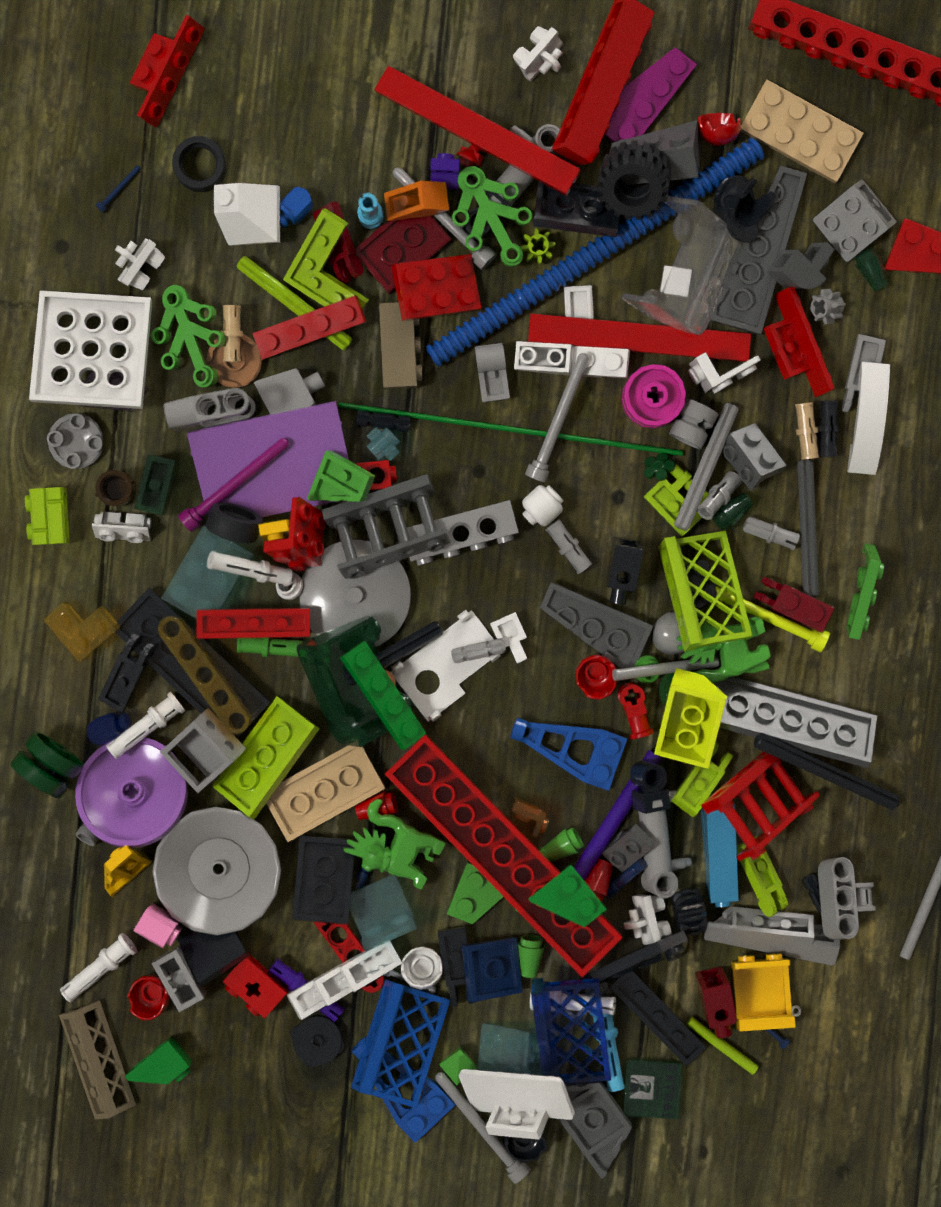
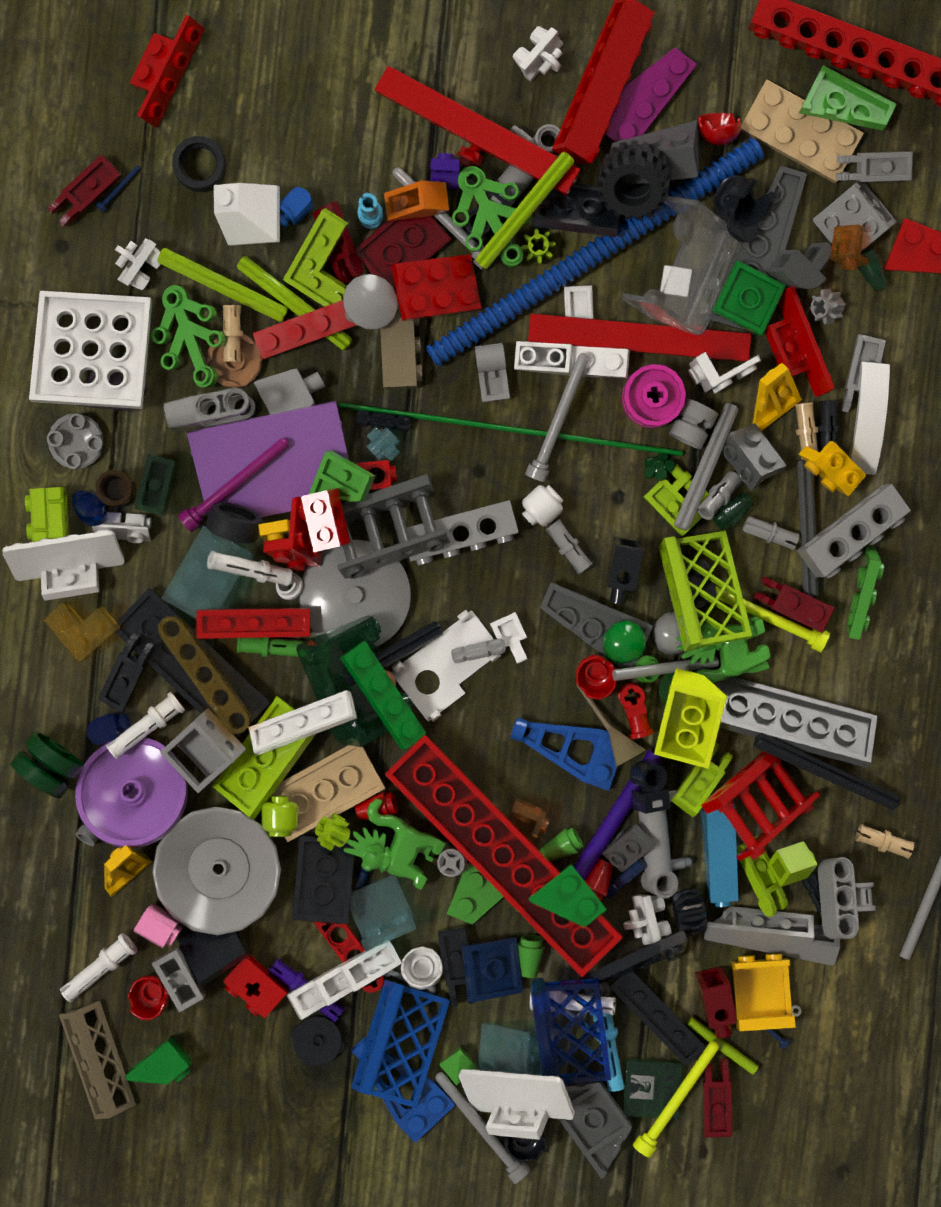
(65, 564): none -> white bracket
(86, 189): none -> dark red hinge
(89, 508): none -> clear blue arm
(222, 284): none -> lime axle
(280, 816): none -> lime head
(302, 722): none -> white tile
(325, 519): none -> brick
(332, 831): none -> lime gear
(370, 302): none -> light grey dish
(447, 863): none -> light grey wheel
(524, 210): none -> lime axle
(622, 746): none -> dark tan piece
(624, 642): none -> green hair
(647, 1142): none -> neon yellow piece
(717, 1102): none -> dark red hinge
(748, 298): none -> green tile
(775, 396): none -> yellow wing
(792, 864): none -> lime brick
(817, 552): none -> light grey brick
(834, 467): none -> yellow bracket
(846, 101): none -> bright green wing
(848, 246): none -> clear orange bracket
(878, 166): none -> light grey hinge
(884, 841): none -> tan pin

